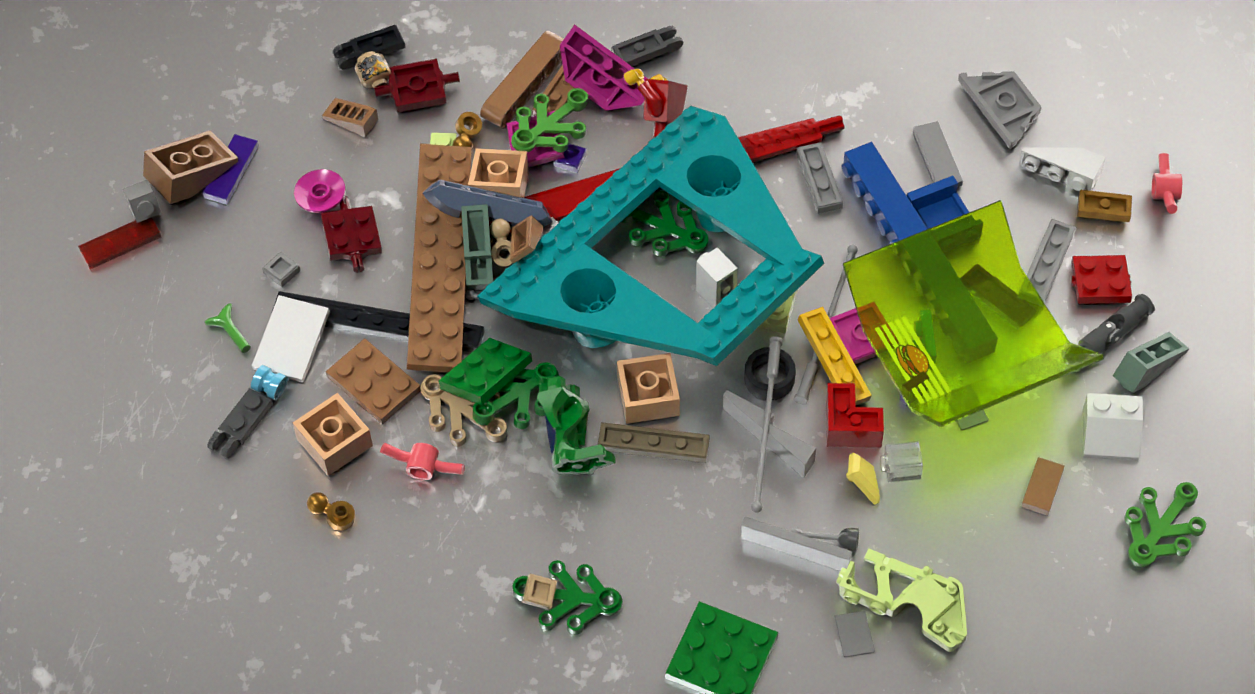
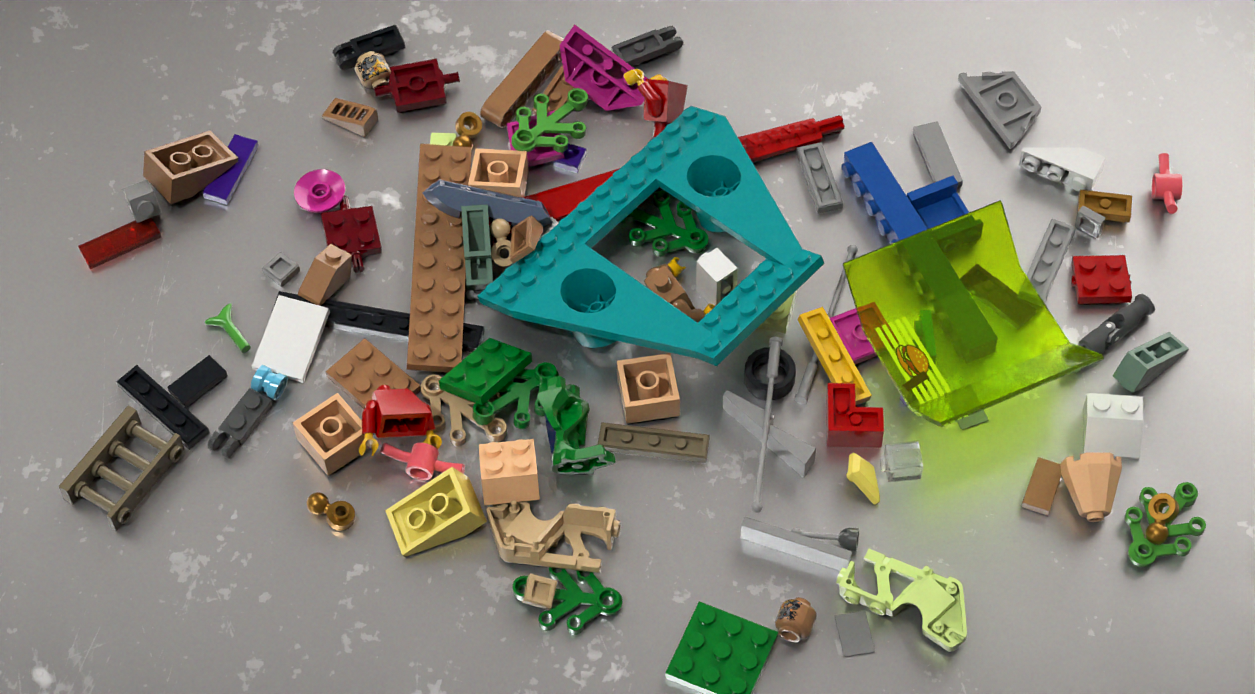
(110, 446): none -> dark tan fence
(162, 406): none -> black tile
(197, 381): none -> black tile
(326, 275): none -> medium nougat slope
(396, 415): none -> red torso
(436, 513): none -> light yellow slope
(508, 472): none -> light nougat brick
(527, 539): none -> tan piece
(664, 283): none -> medium nougat torso
(795, 619): none -> medium nougat head
(1090, 222): none -> light grey tile
(1092, 483): none -> light nougat cone
(1157, 532): none -> pearl gold plate

